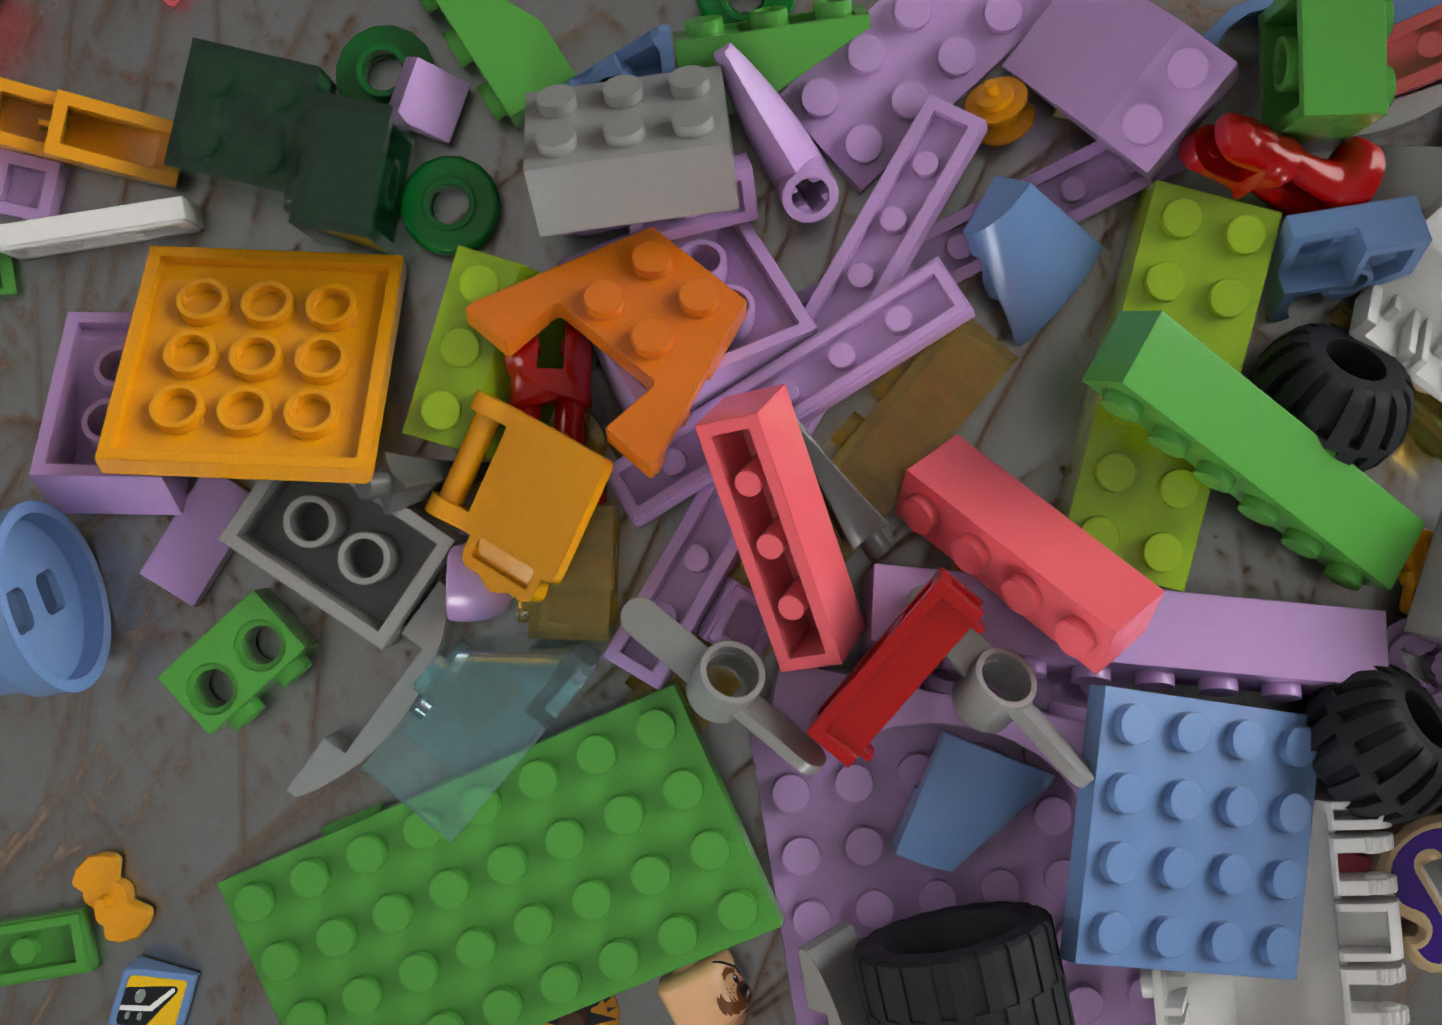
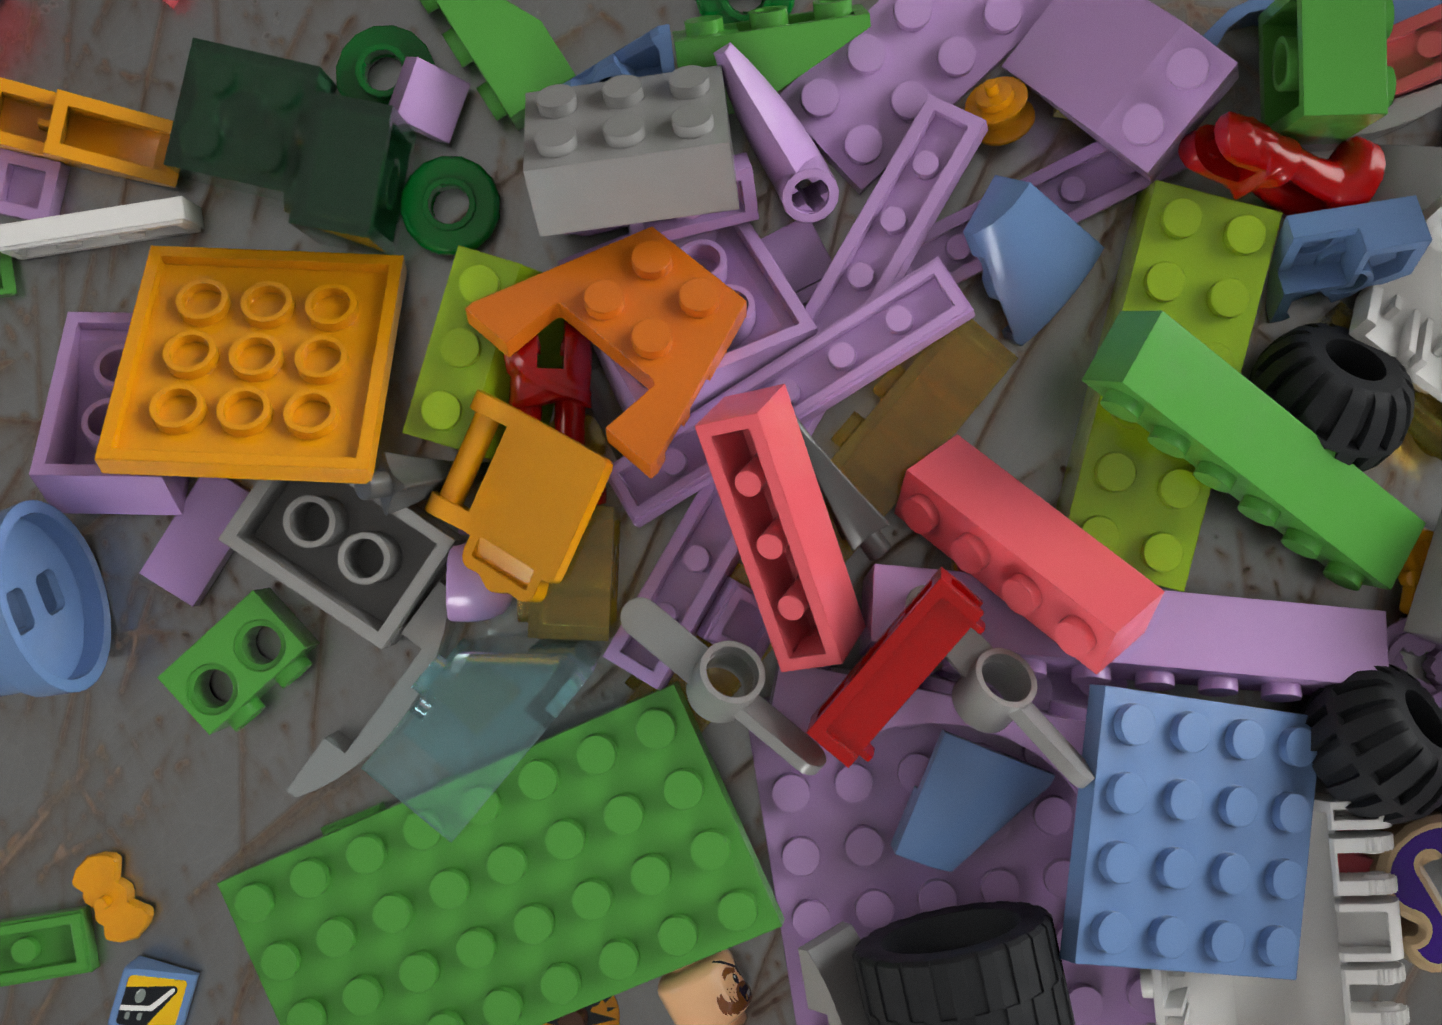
(798, 254): none -> lavender tile

